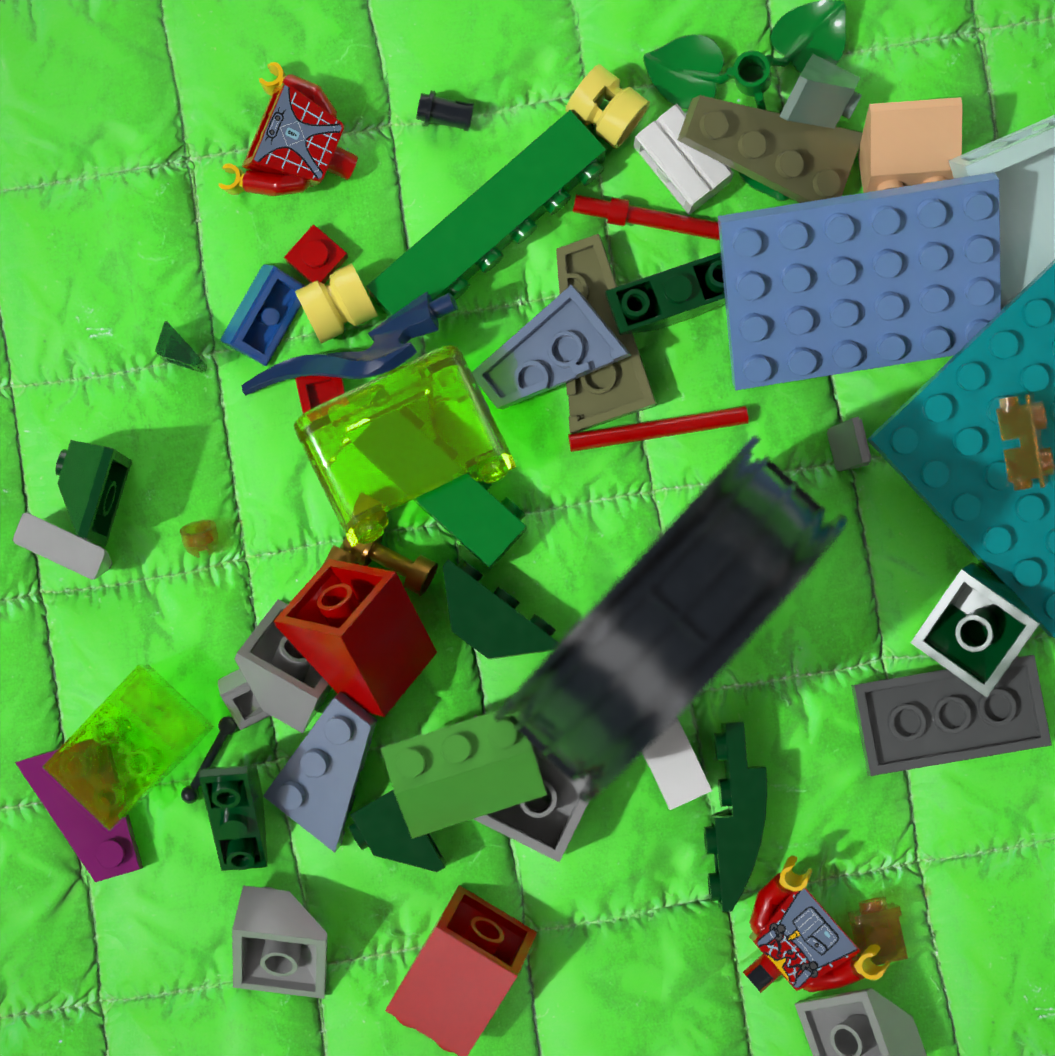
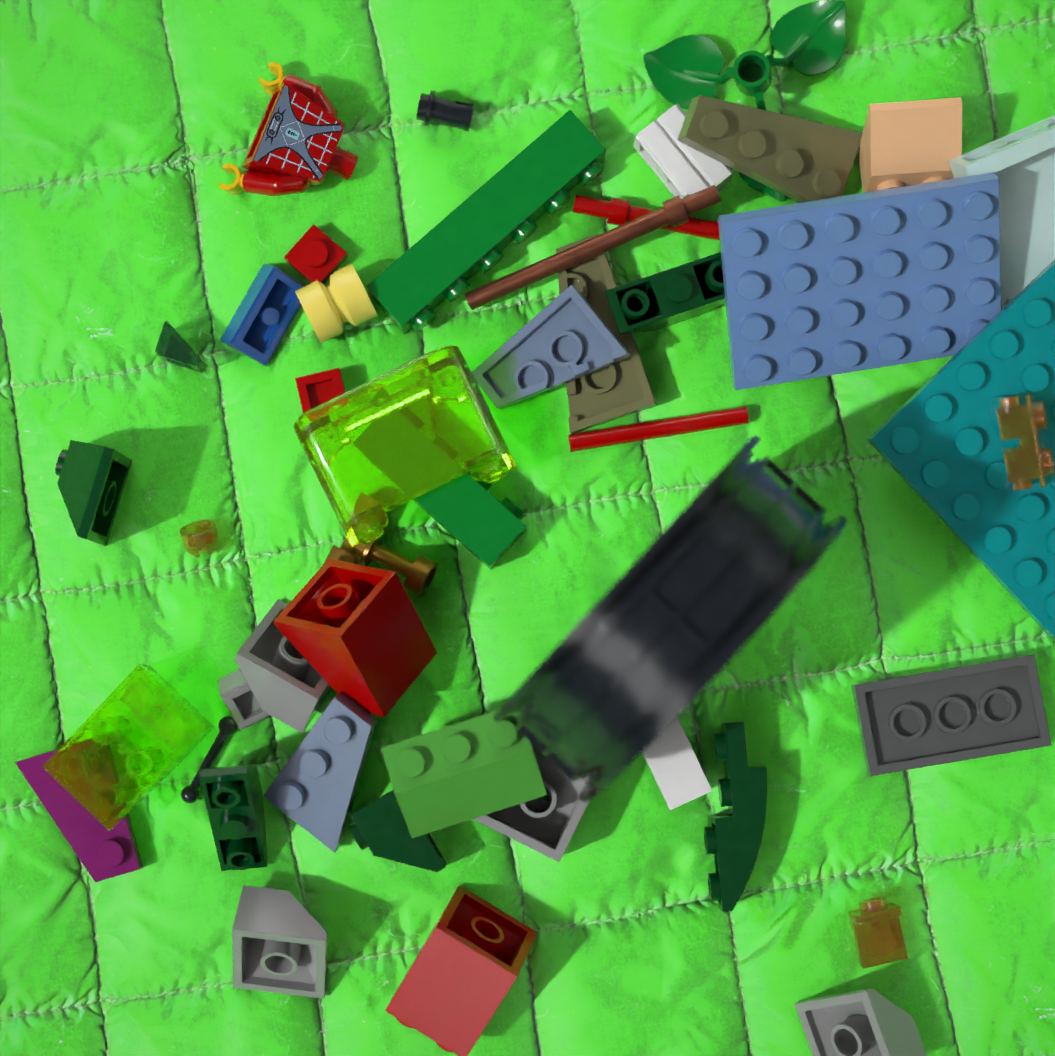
(61, 547): light grey slope -> none
(386, 353): dark blue piece -> none
(490, 619): dark green slope -> none
(620, 115): light yellow wheel -> none
(674, 213): none -> copper bar
(803, 939): torso -> none
(822, 94): sand green slope -> none
(849, 445): light grey slope -> none
(977, 628): dark green slope -> none

